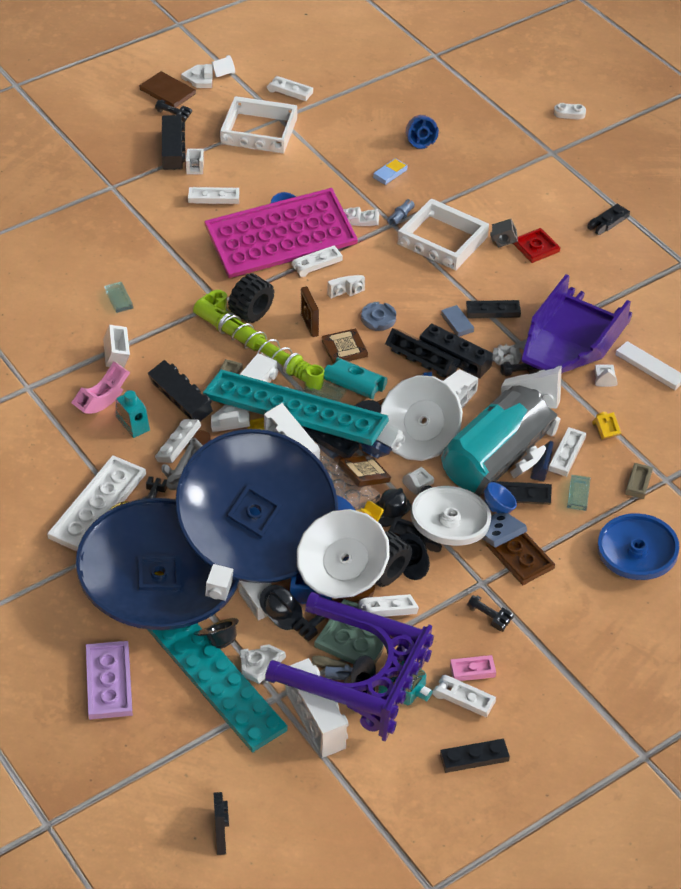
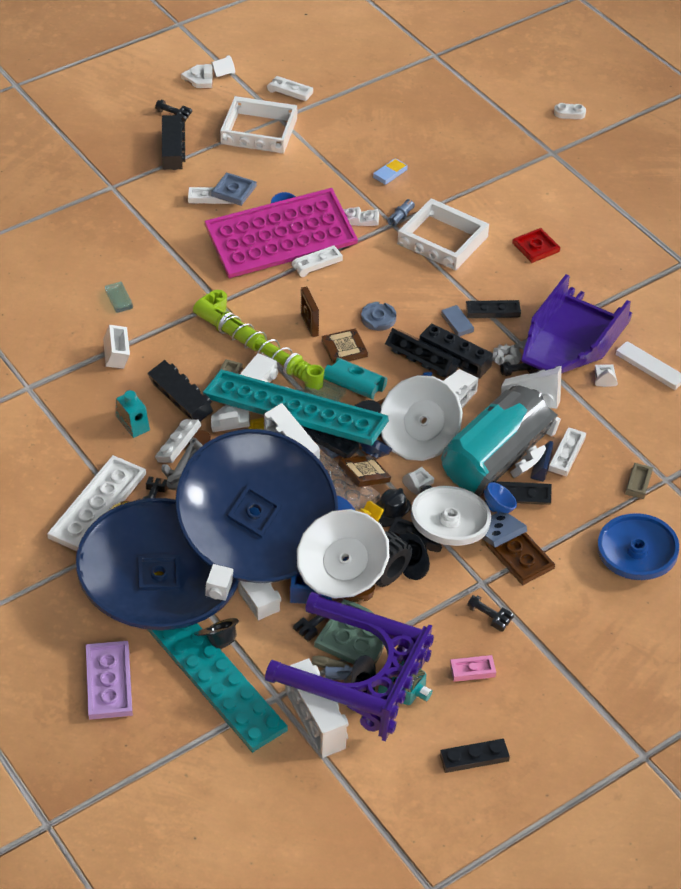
(104, 393): bright pink arch -> none
(167, 88): reddish brown tile -> none
(195, 161): white window -> none
(221, 821): black wing -> none
(233, 189): none -> sand blue tile
(251, 298): black tyre -> none
(255, 662): white plate -> none
(280, 606): black piece -> none
(347, 284): white slope -> none
(389, 605): white plate -> none
(392, 437): white window -> none
(421, 131): blue cylinder -> none
(464, 695): white plate -> none
(504, 233): dark grey brick -> none
(578, 492): clear light blue tile -> none
(607, 425): yellow bracket -> none
(609, 219): black hinge -> none

